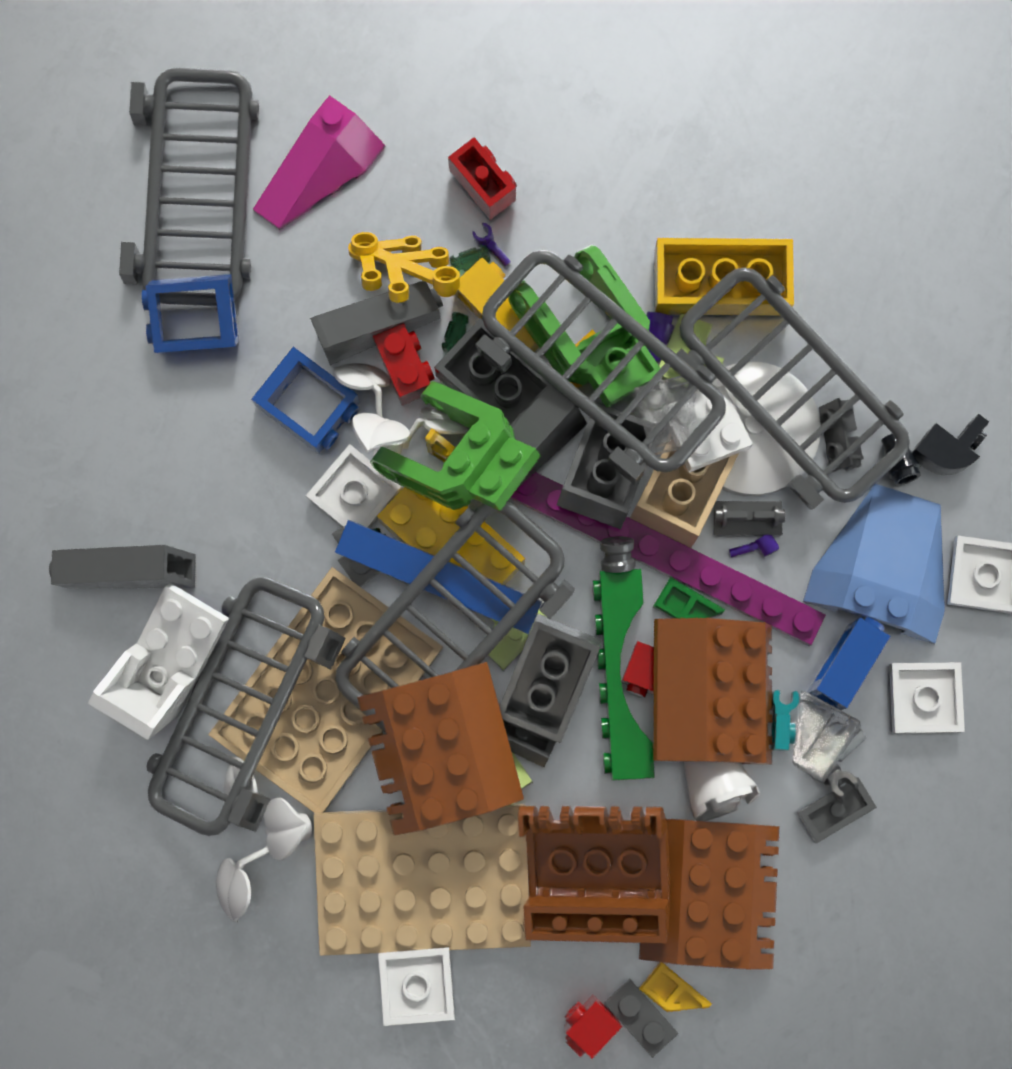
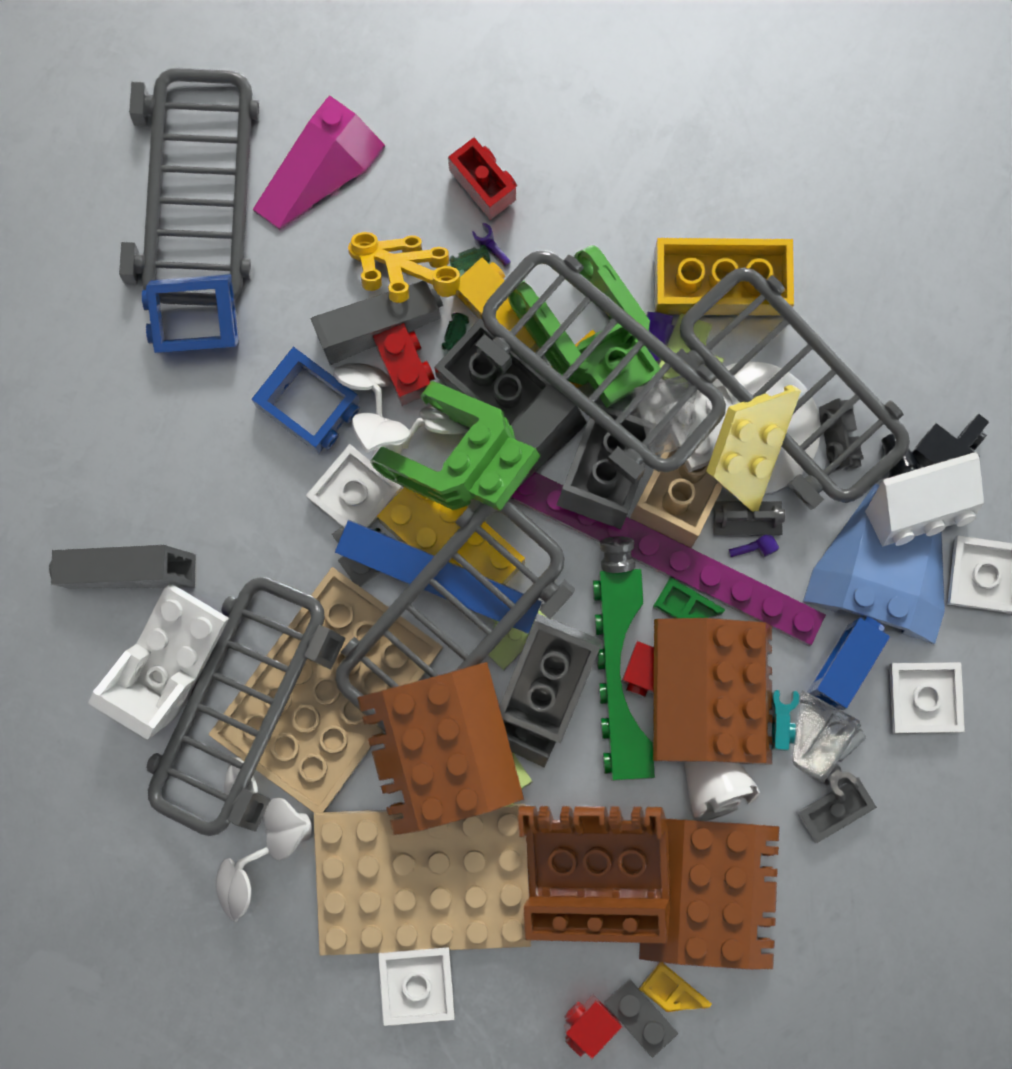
(438, 445): yellow tile -> none
(751, 444): none -> light yellow wing
(927, 500): none -> white slope

